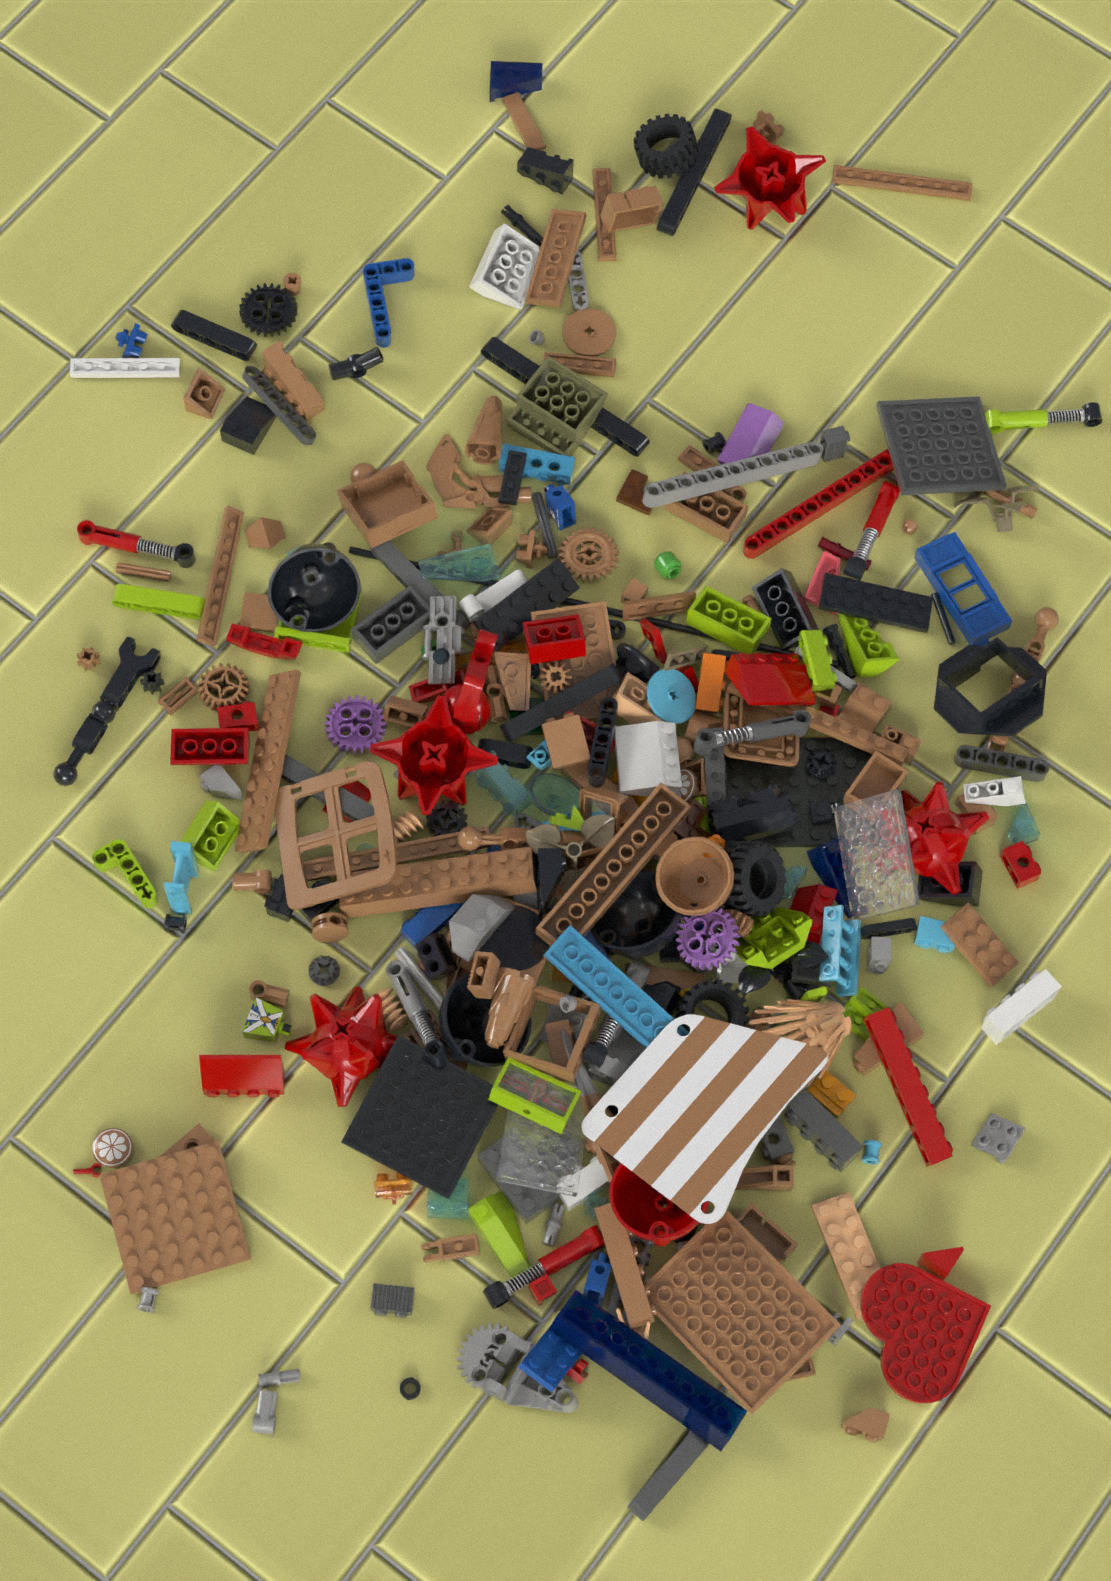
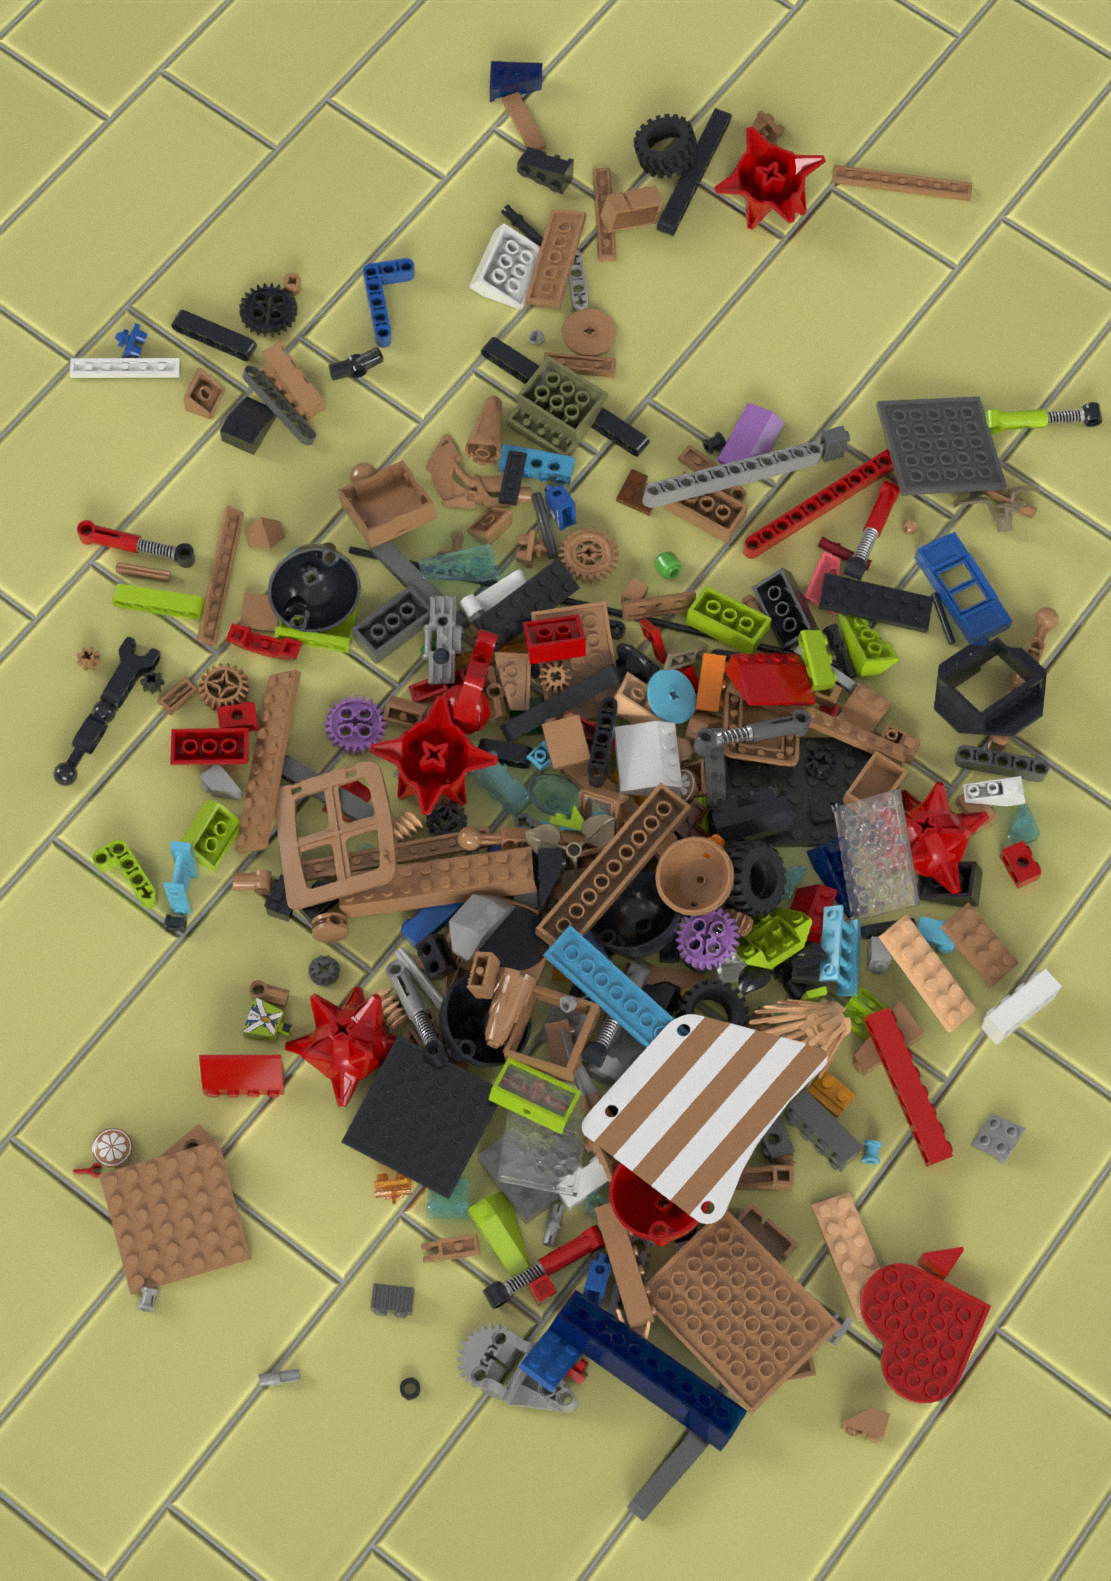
(265, 1418): light grey piece -> none
(927, 973): none -> light nougat plate

